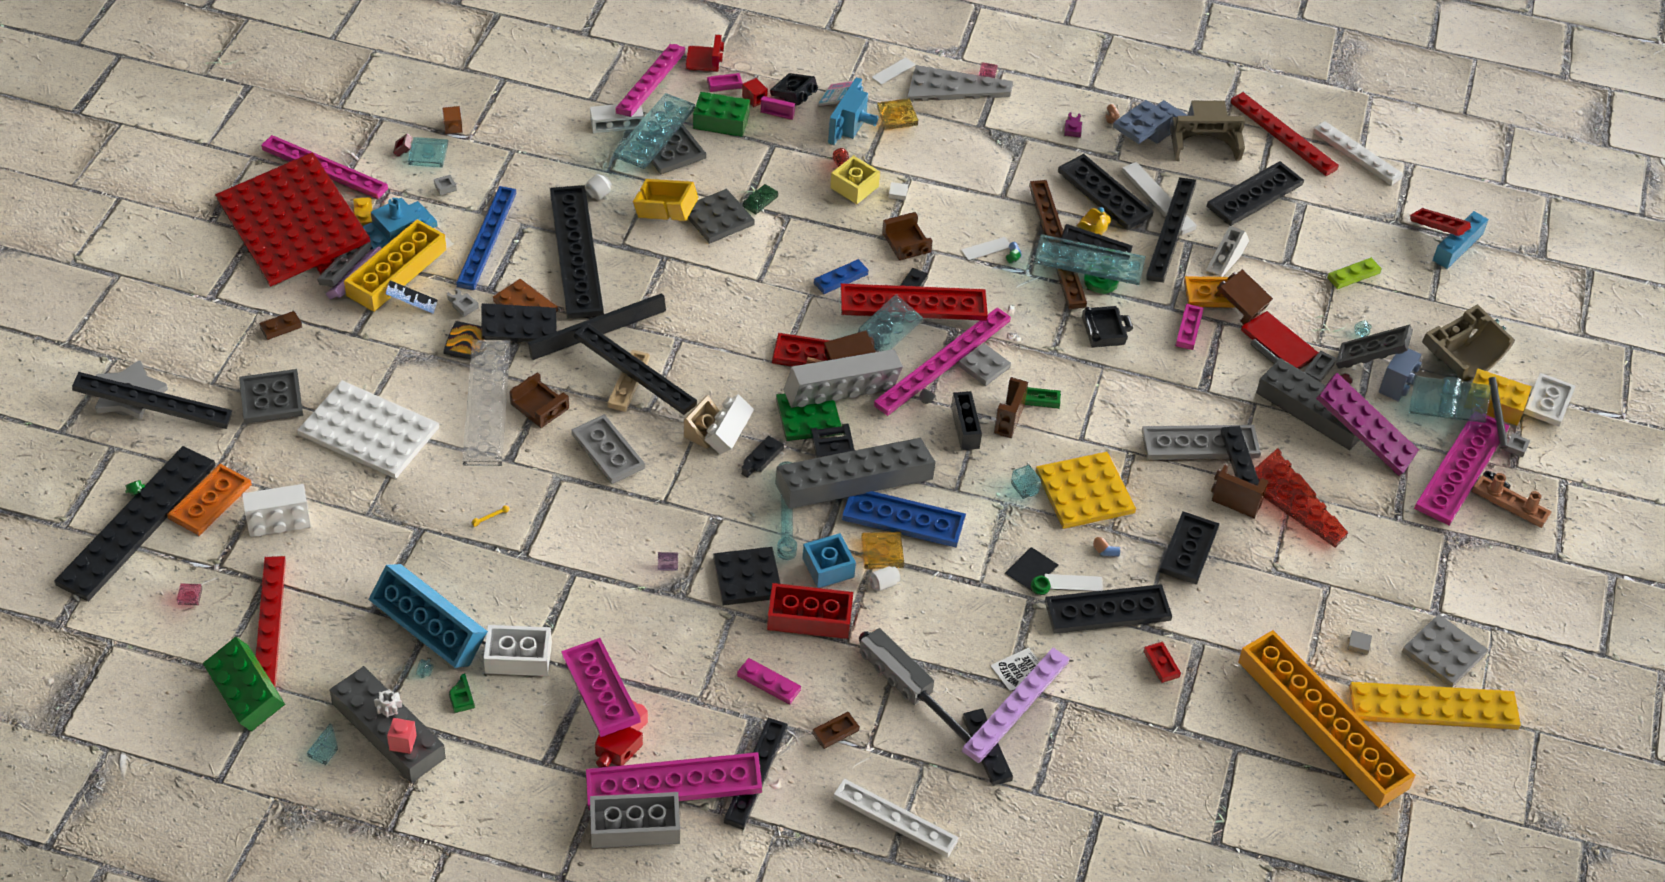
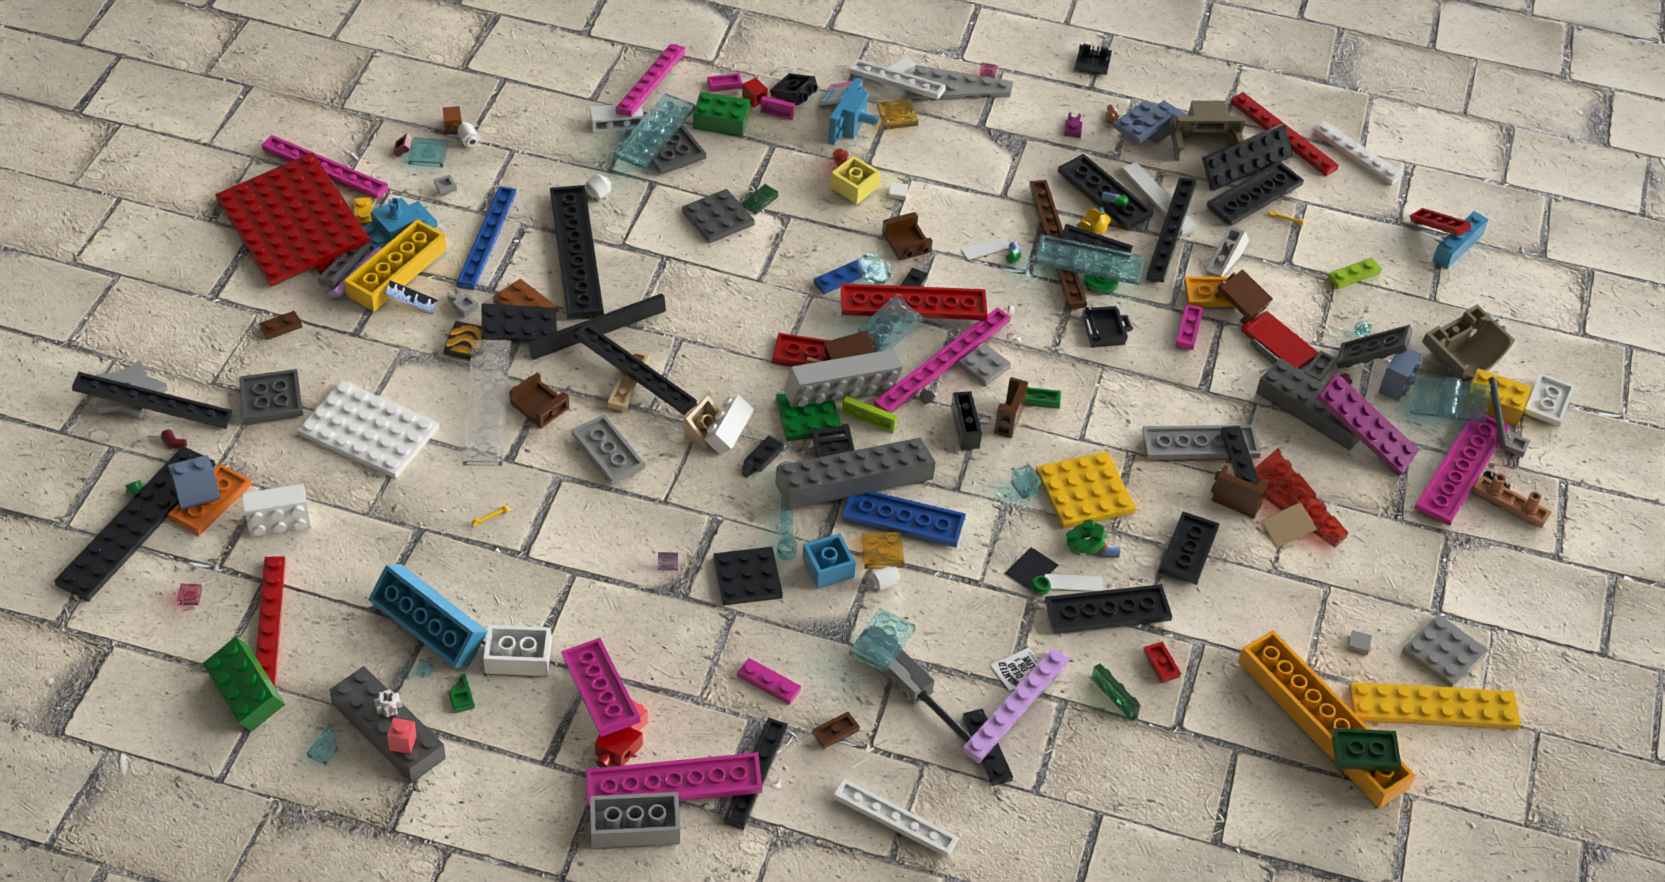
(170, 440): none -> dark red arm
(194, 482): none -> sand blue slope
(467, 134): none -> white brick
(665, 199): yellow piece -> none
(706, 57): red bracket -> none
(810, 611): red brick -> none
(869, 414): none -> lime plate
(874, 269): none -> clear light blue tile
(882, 640): none -> clear light blue plate
(897, 79): none -> white plate
(1088, 529): none -> green plate
(1093, 60): none -> black hinge
(1116, 691): none -> clear green plate
(1118, 200): none -> arm
(1247, 157): none -> black plate
(1273, 213): none -> yellow hinge
(1289, 524): none -> tan sticker
(1366, 749): none -> dark green plate

